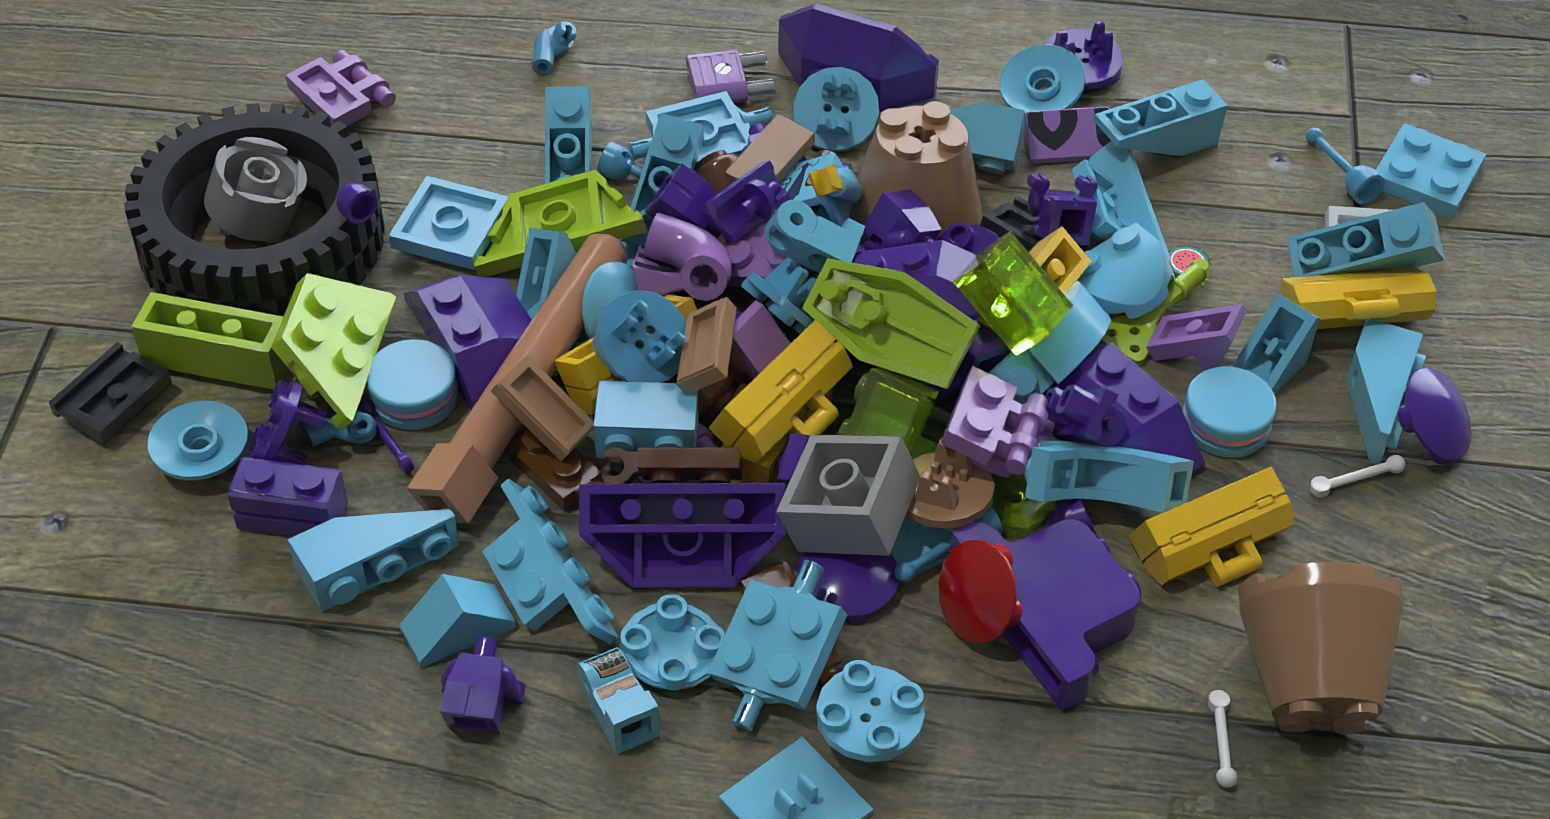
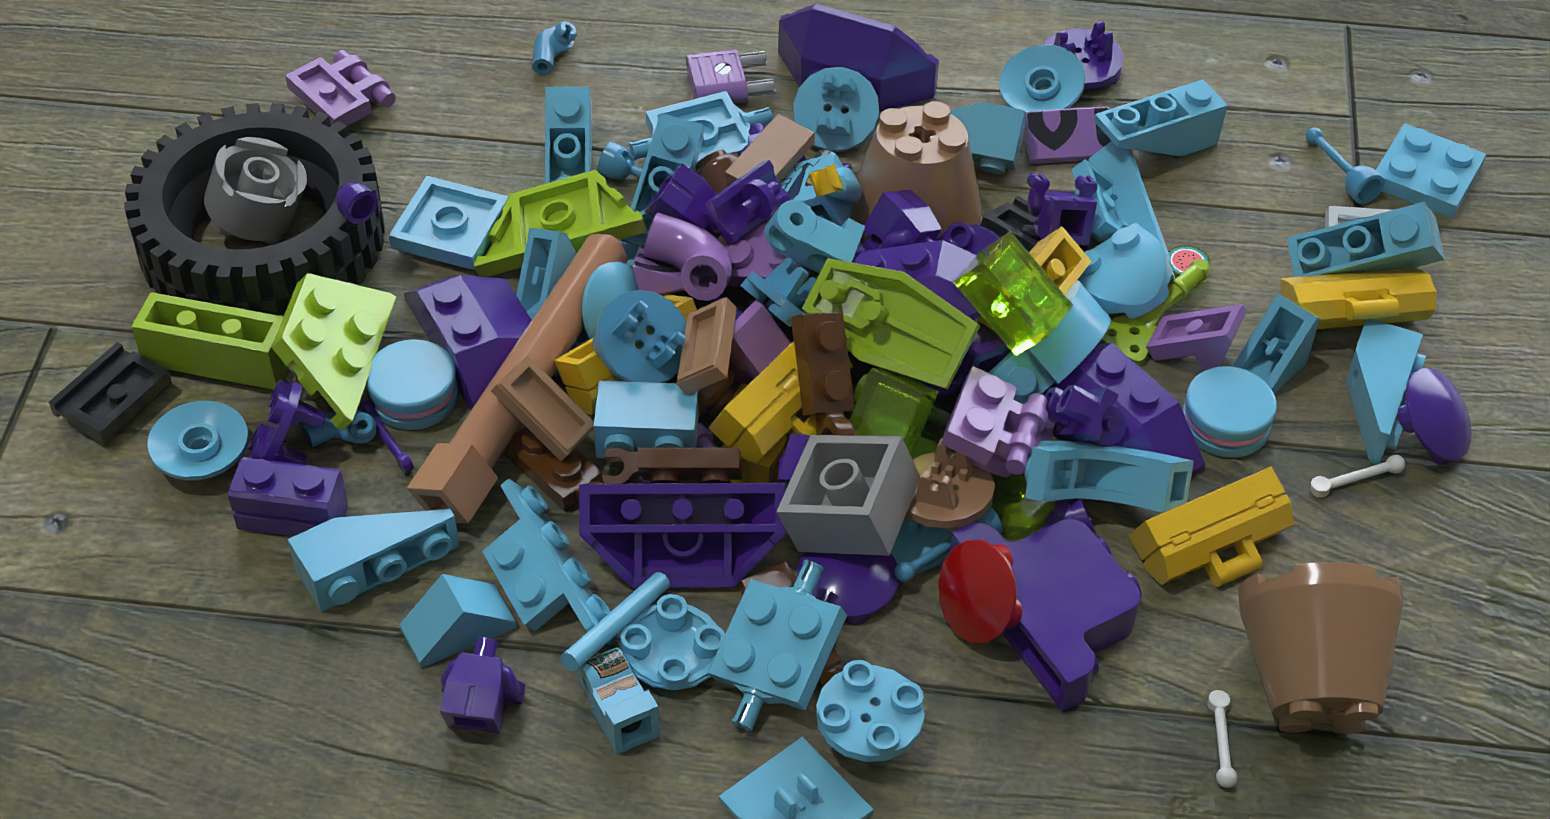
(614, 621): none -> medium azure bar
(824, 371): none -> reddish brown plate

